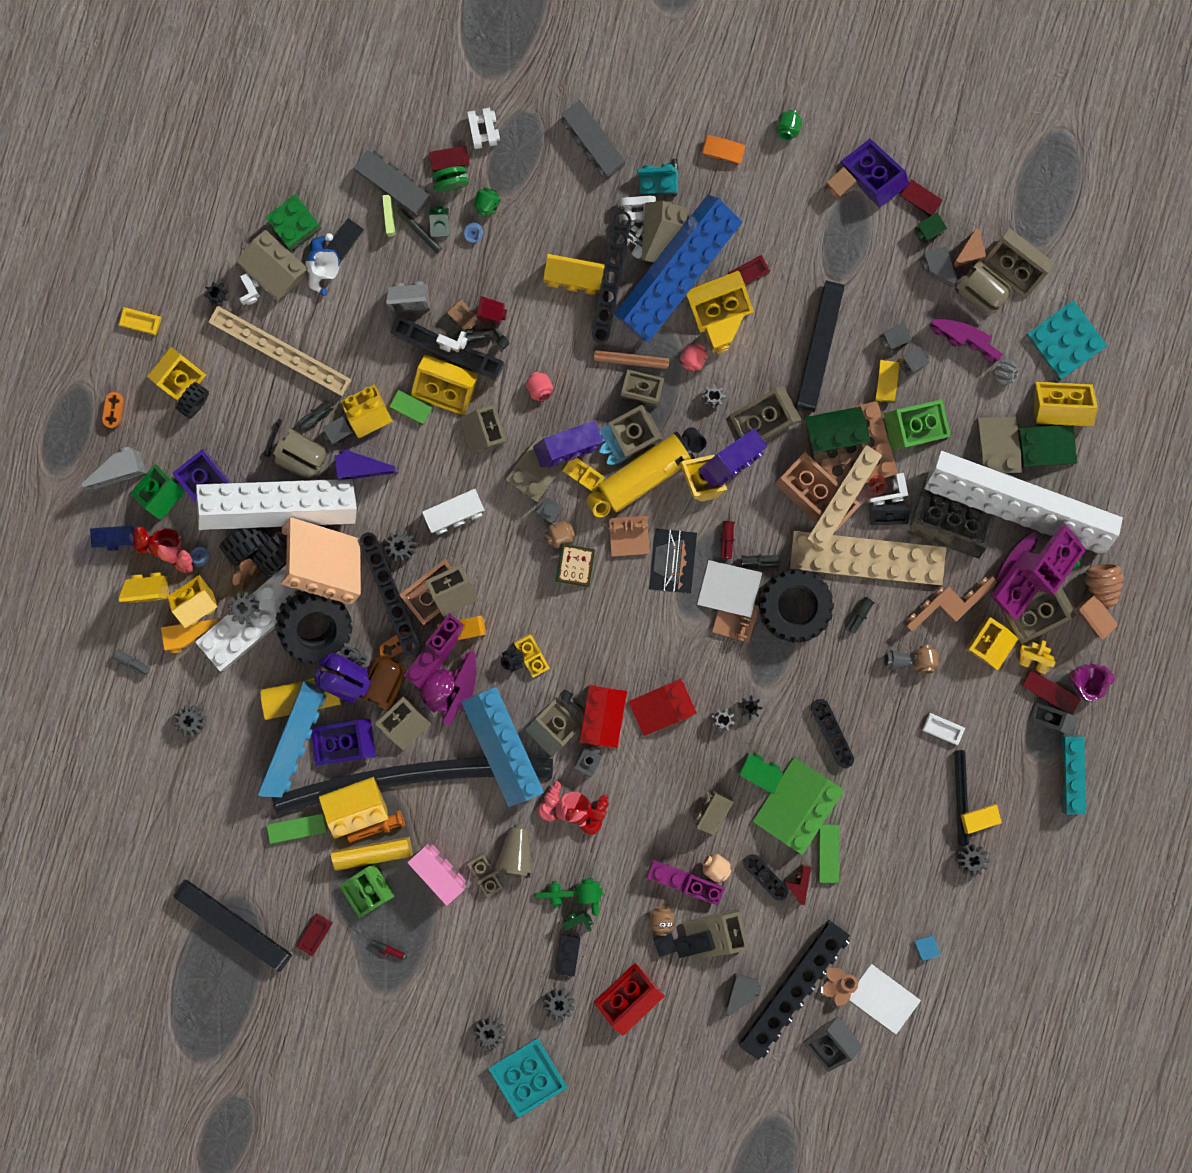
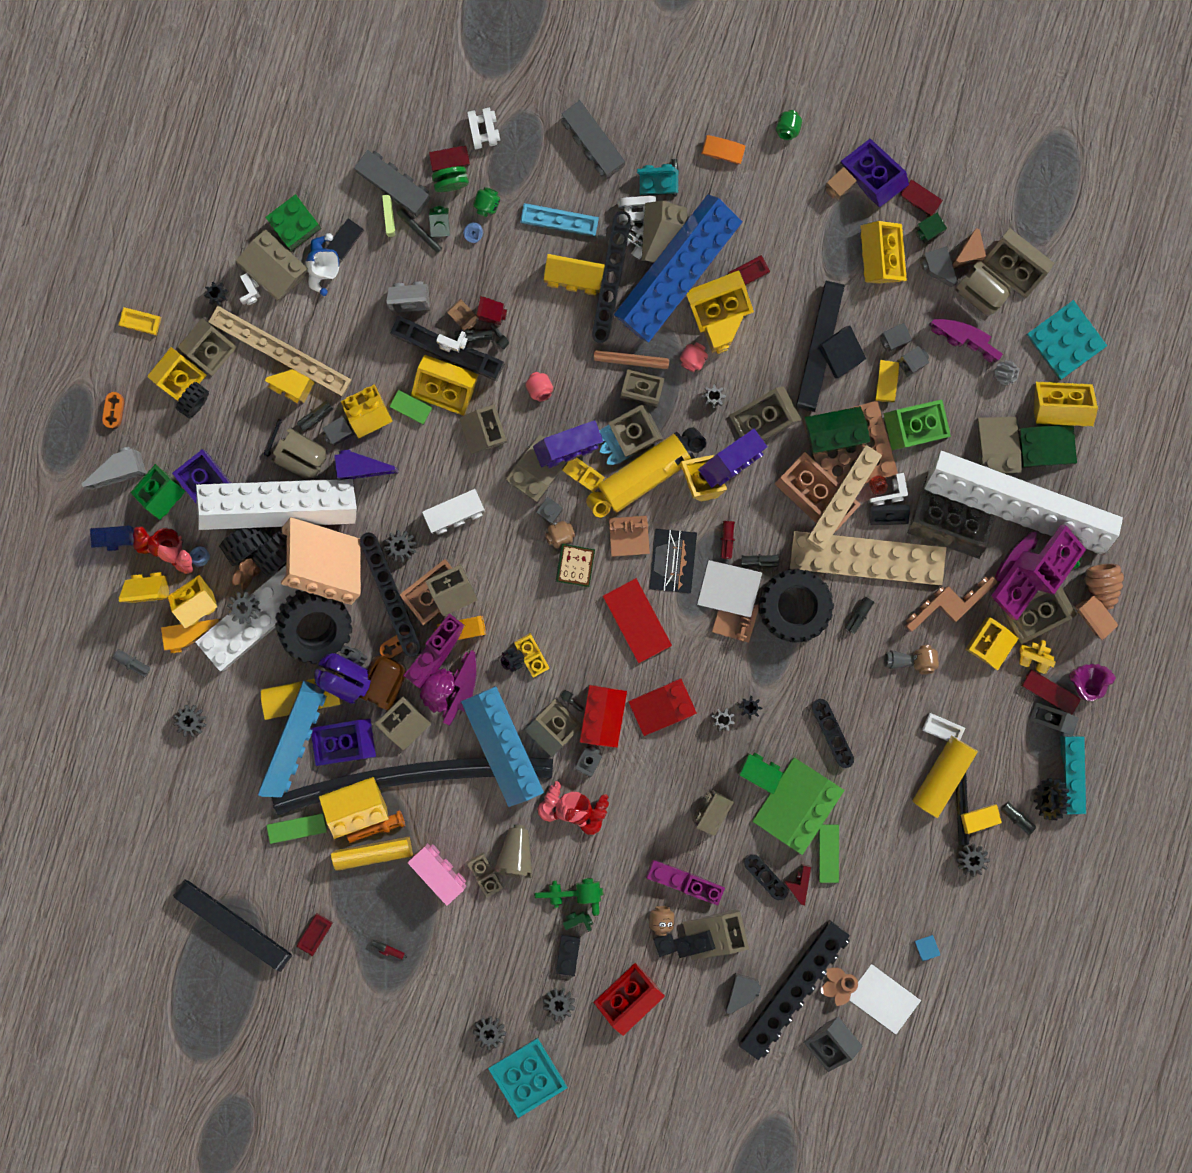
(207, 347): none -> dark tan slope
(292, 383): none -> yellow slope
(367, 890): bright green brick -> none
(559, 220): none -> medium azure tile
(637, 620): none -> red tile
(716, 868): light nougat head -> none
(842, 351): none -> black tile
(883, 252): none -> yellow slope
(944, 776): none -> yellow brick
(1018, 818): none -> pearl dark grey axle
(1052, 799): none -> black gear

